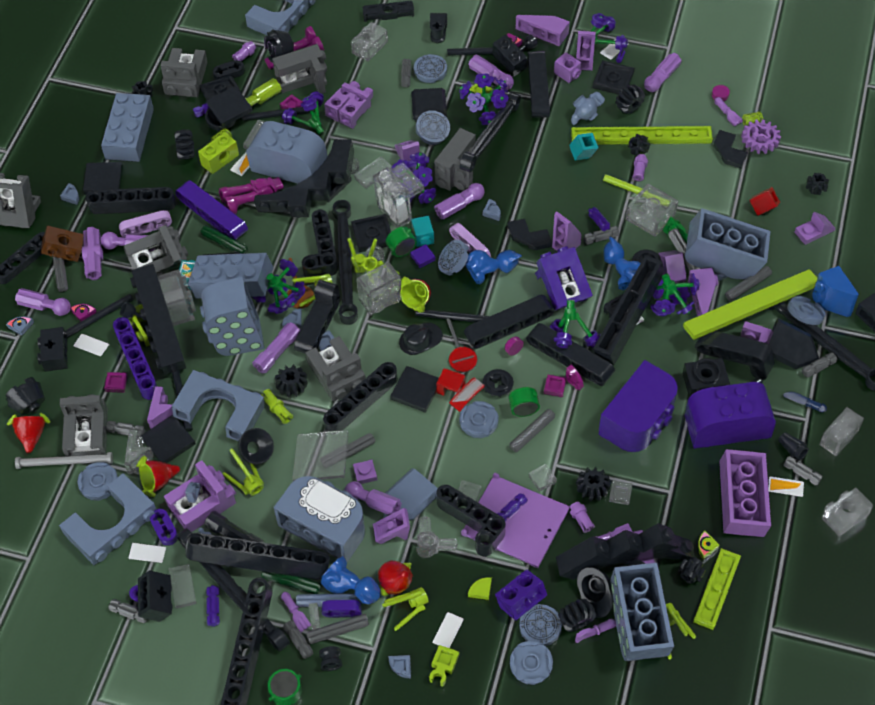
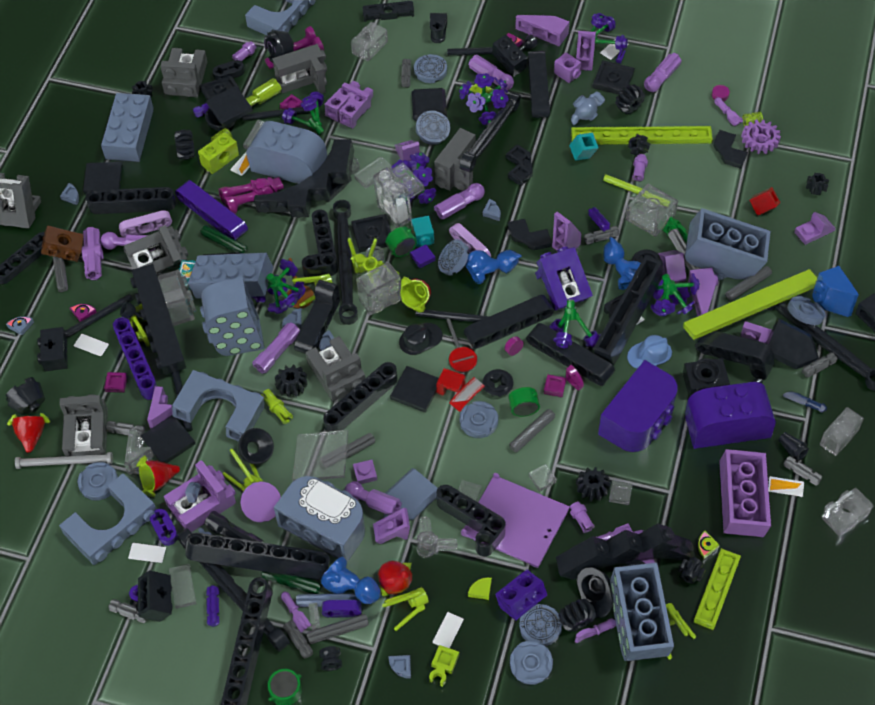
(41, 302): medium lavender piece -> none
(259, 501): none -> medium lavender tile
(513, 506): dark purple axle -> none
(523, 170): none -> black tile
(652, 349): none -> medium blue piece

